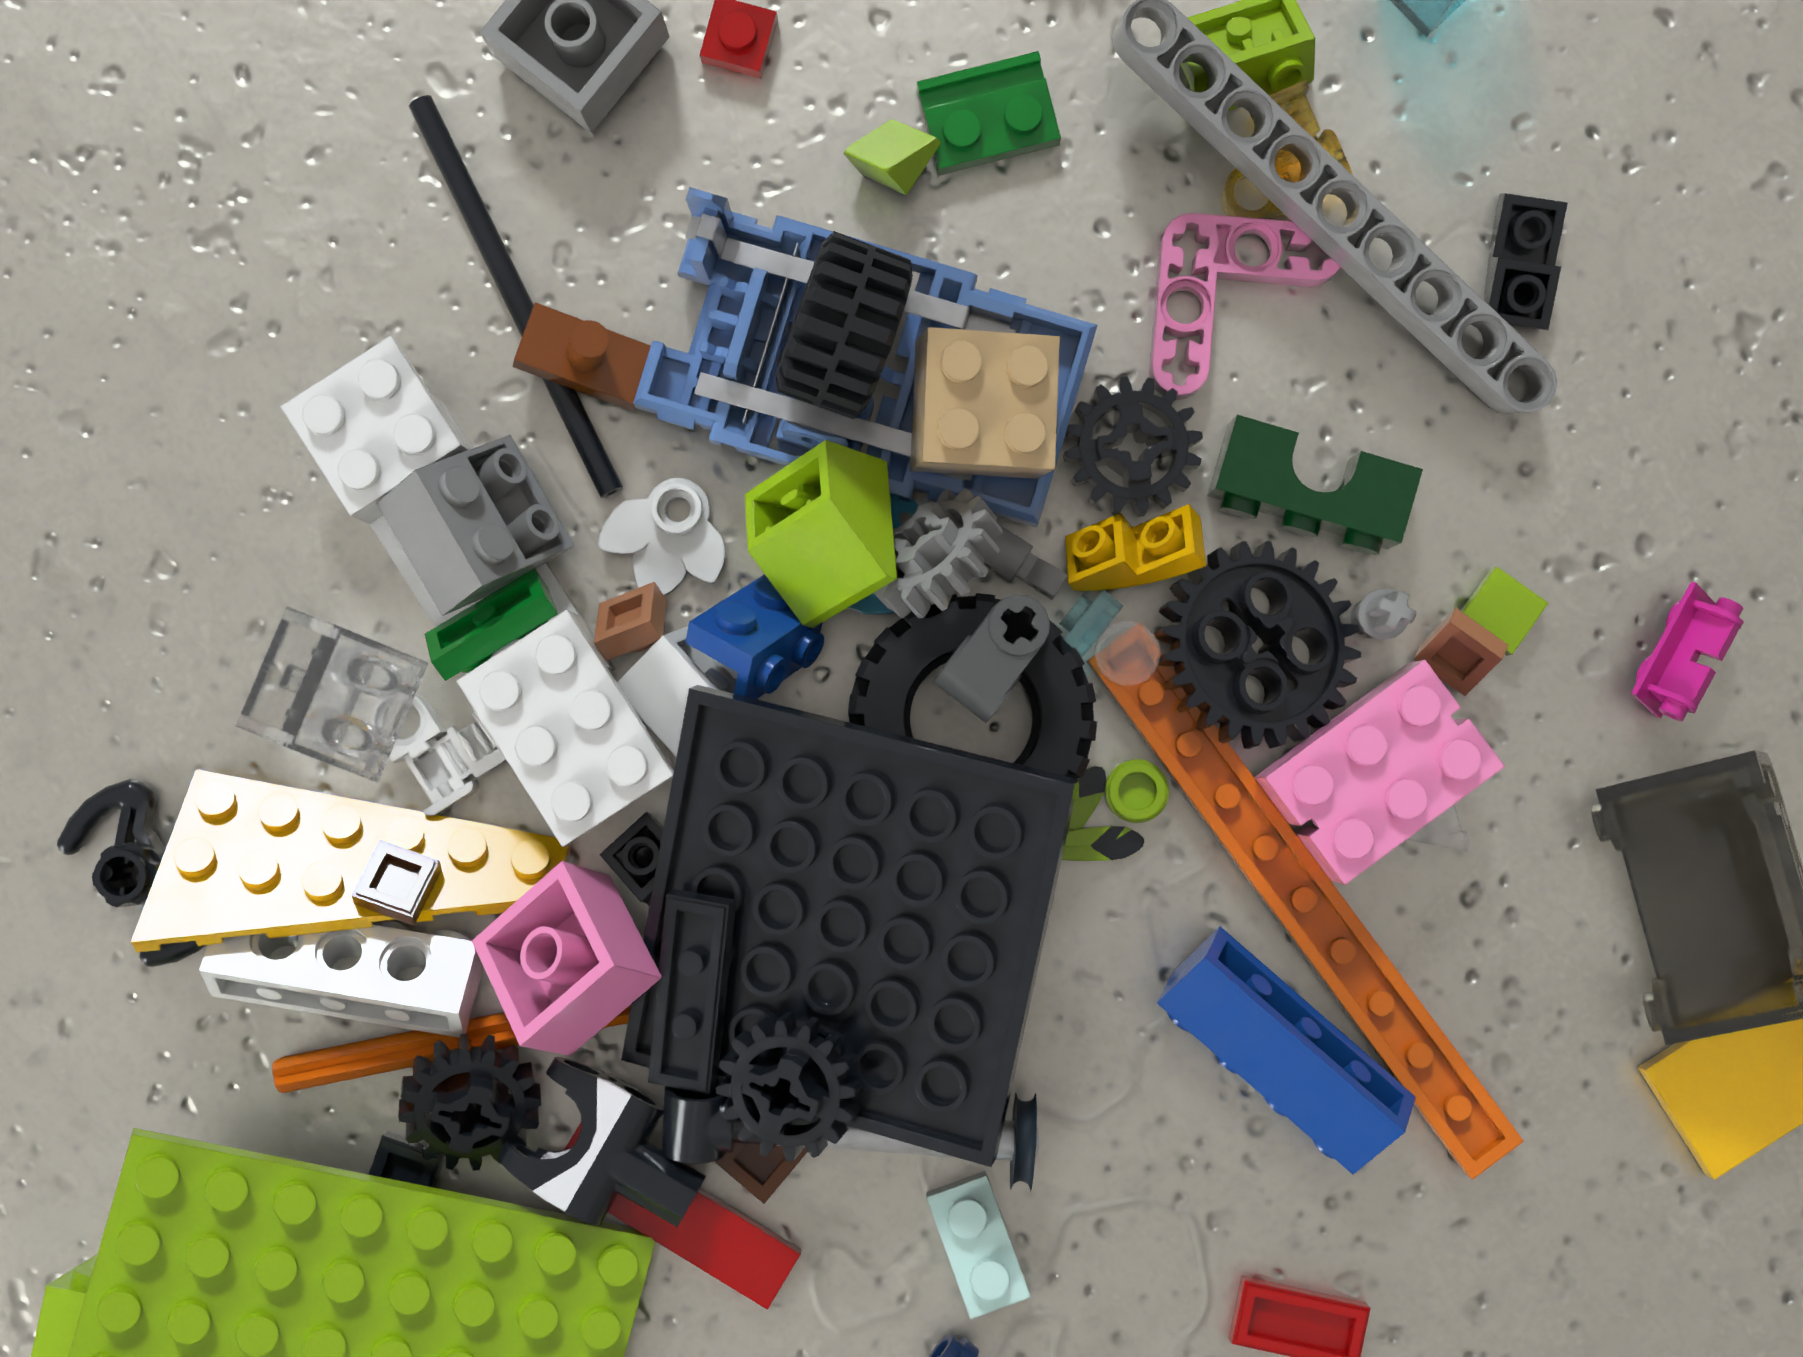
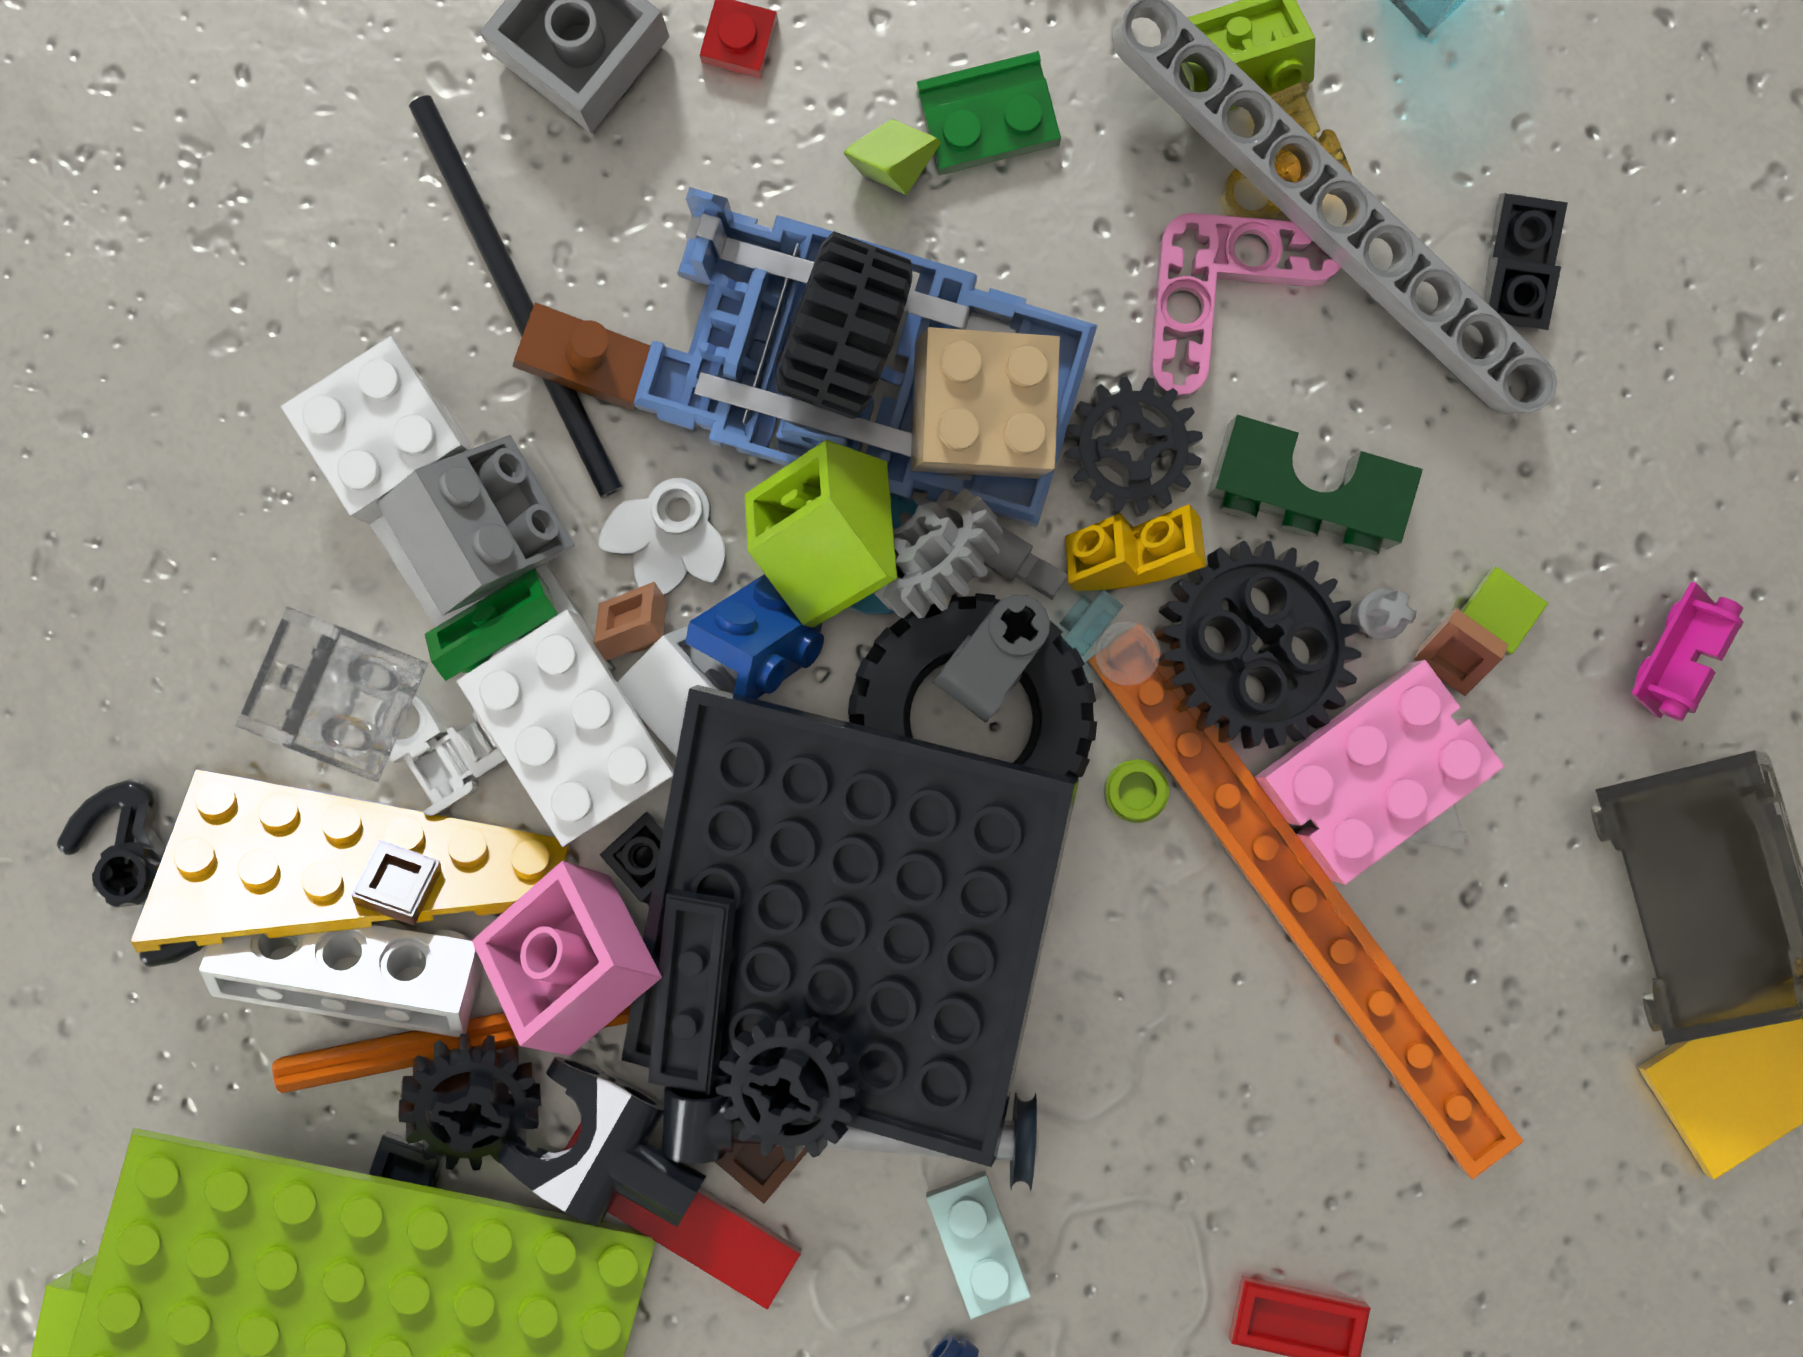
(1096, 842): piece -> none
(1287, 1051): blue brick -> none

